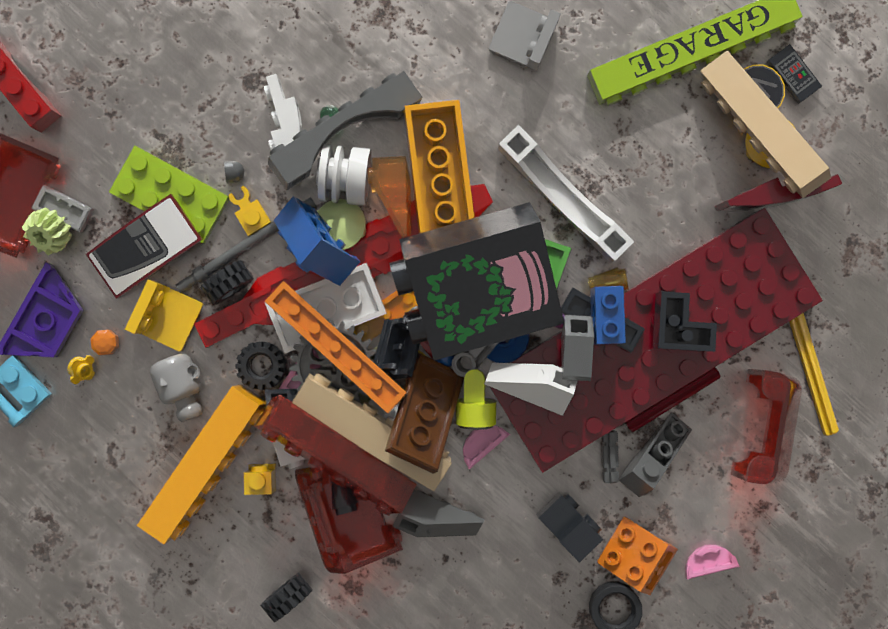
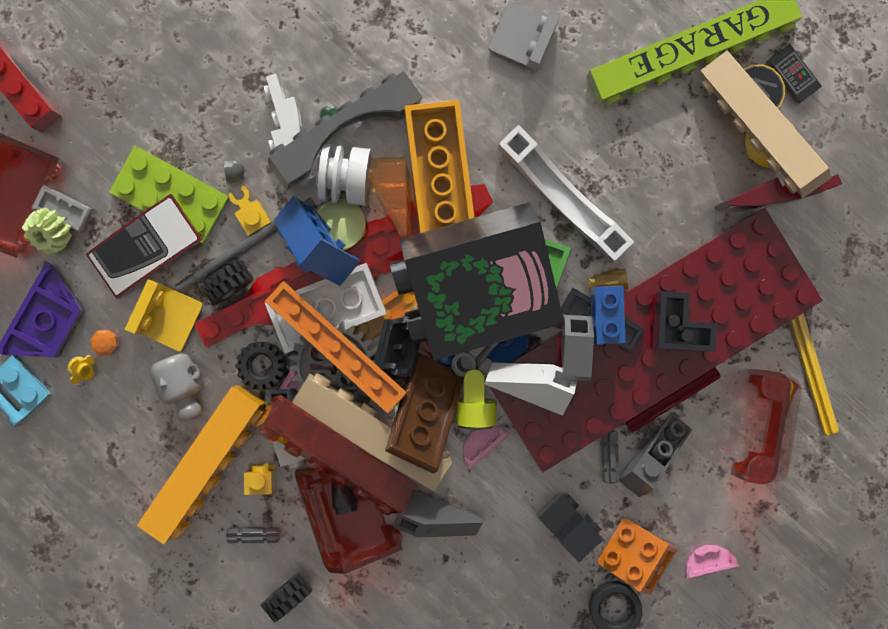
(253, 535): none -> dark grey axle

